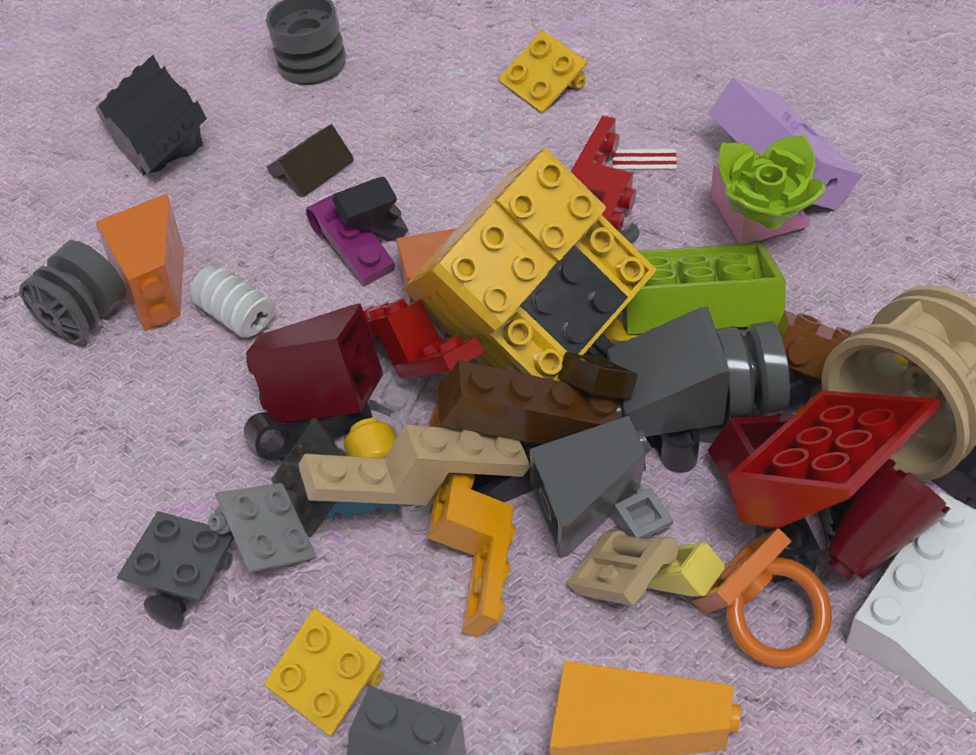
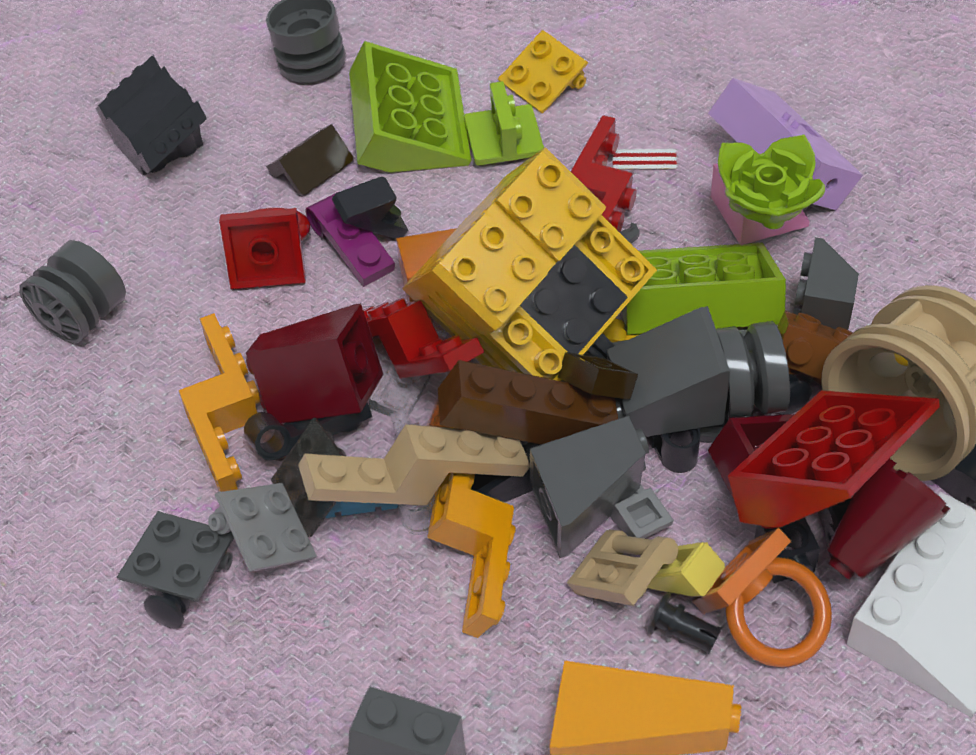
(148, 257): orange slope -> none
(220, 403): none -> light orange bracket
(231, 301): white piece -> none
(264, 247): none -> red tile
(324, 672): yellow hinge -> none
(369, 439): yellow head -> none
(406, 112): none -> lime slope
(504, 131): none -> lime bracket
(683, 625): none -> black pin
(829, 287): none -> dark grey slope

